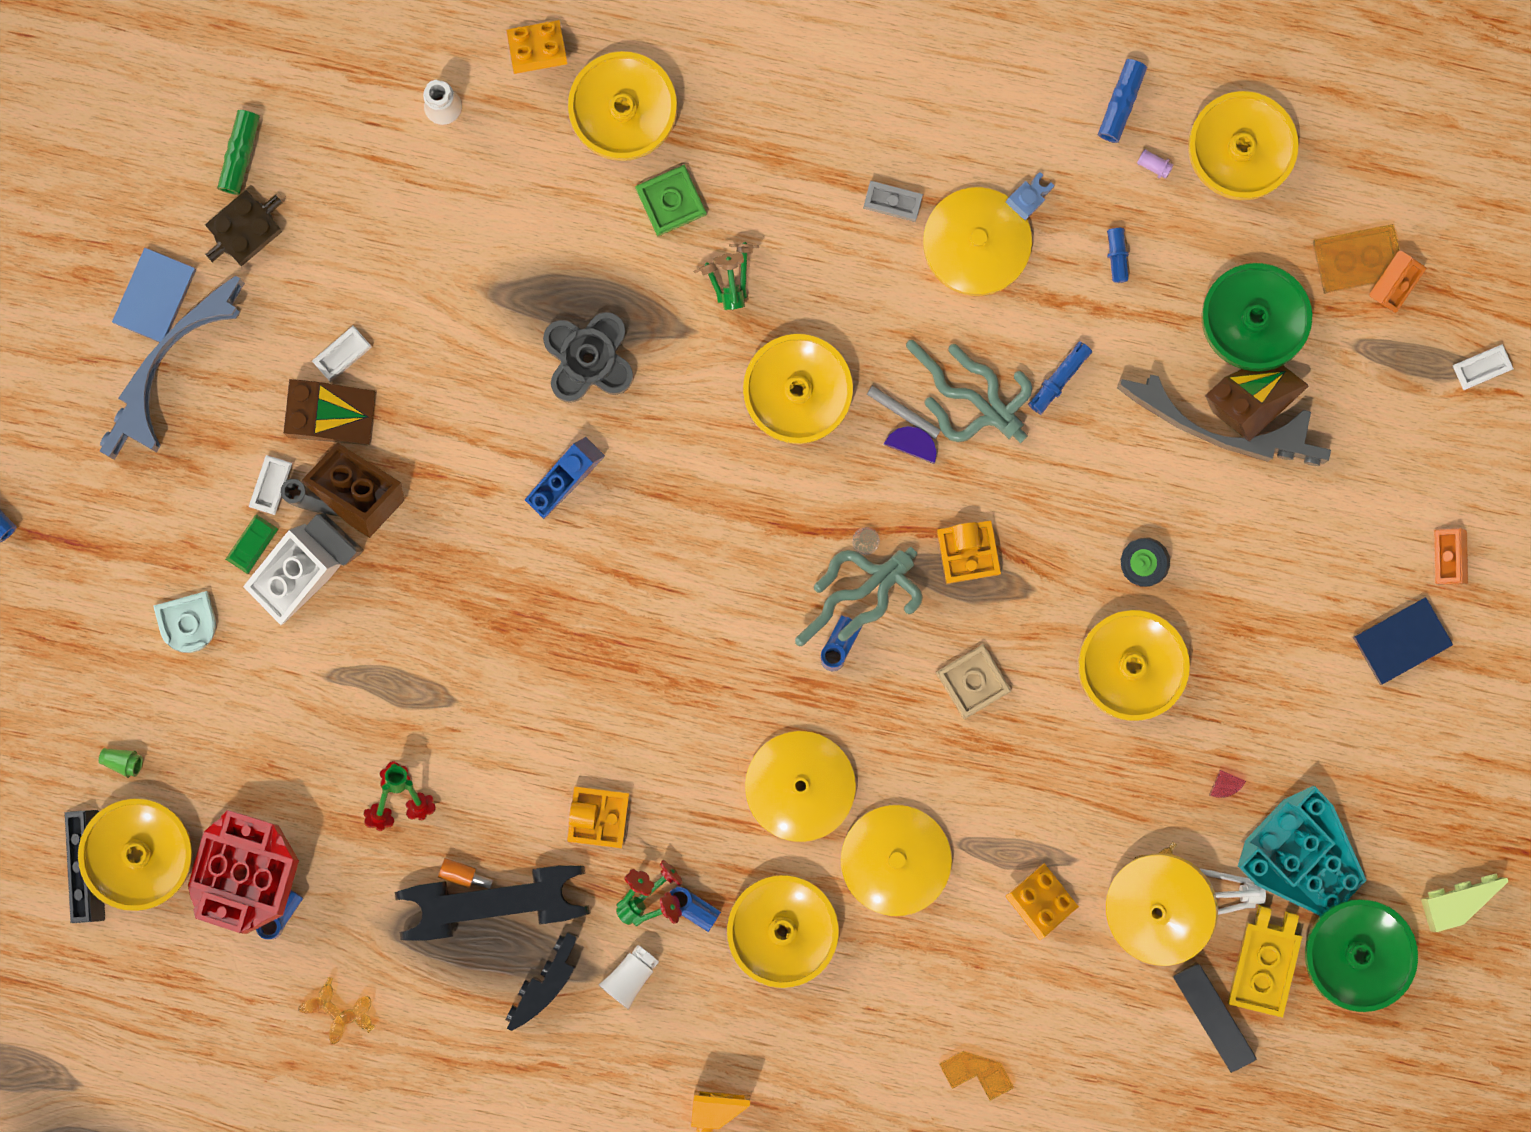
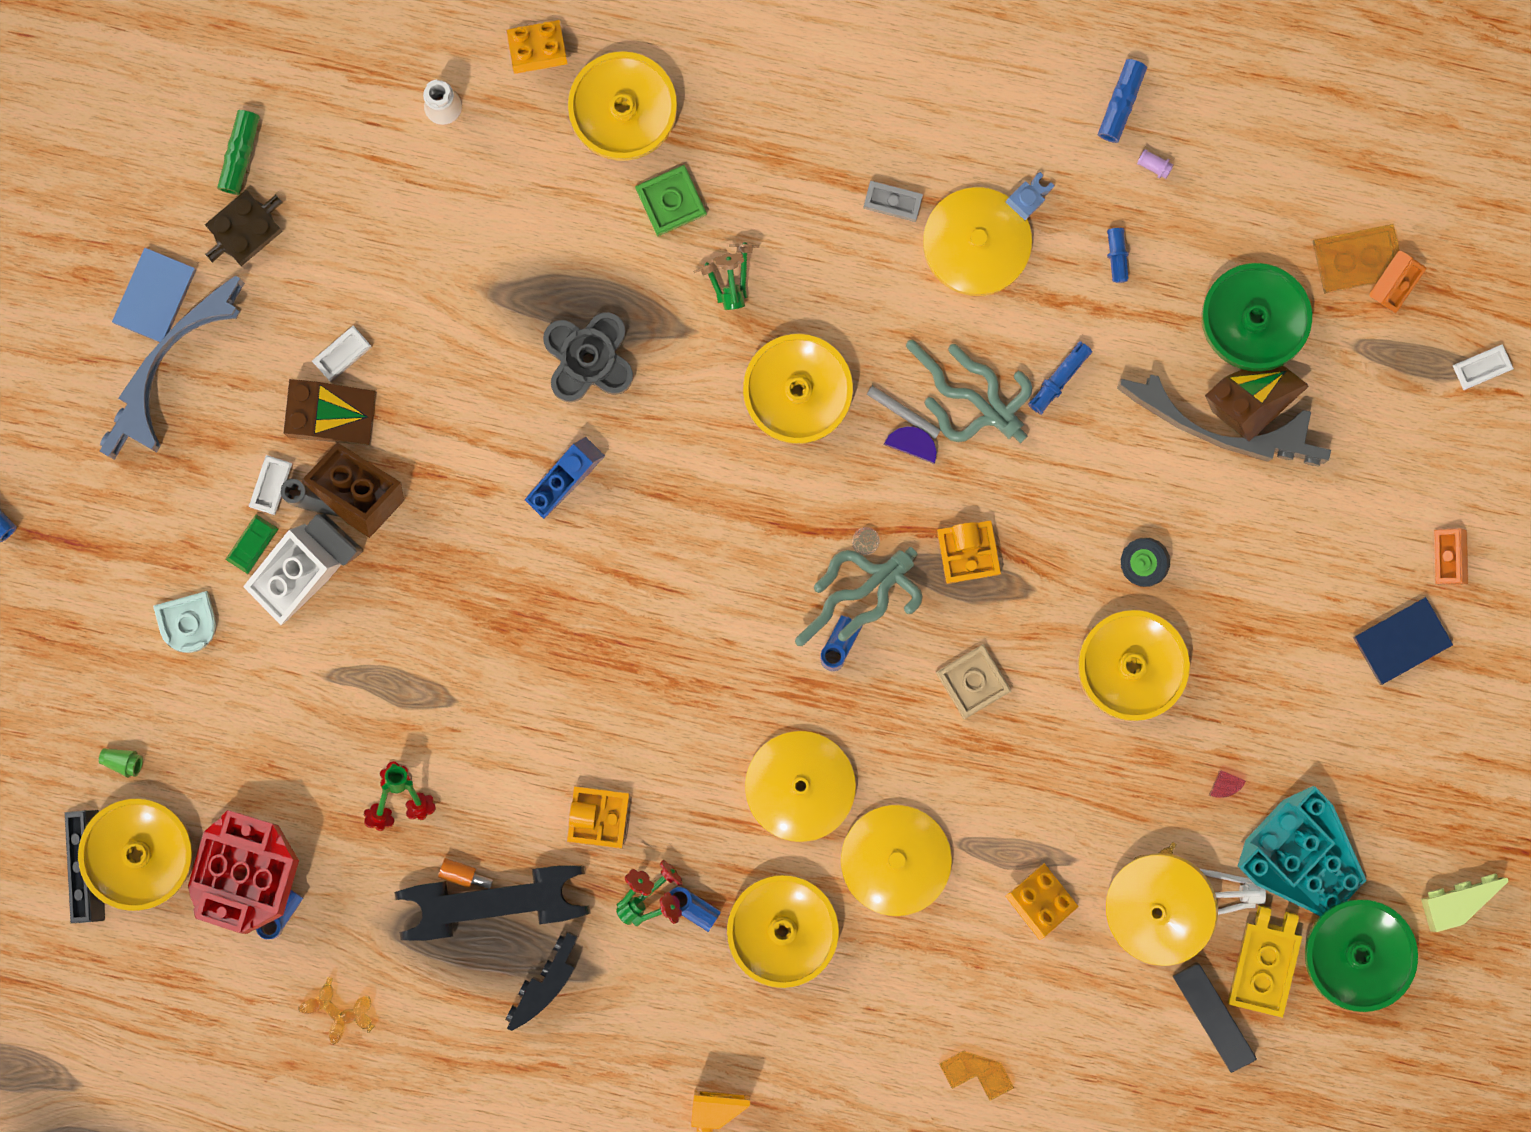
(629, 976): white plant -> none
(1243, 145): yellow dish -> none

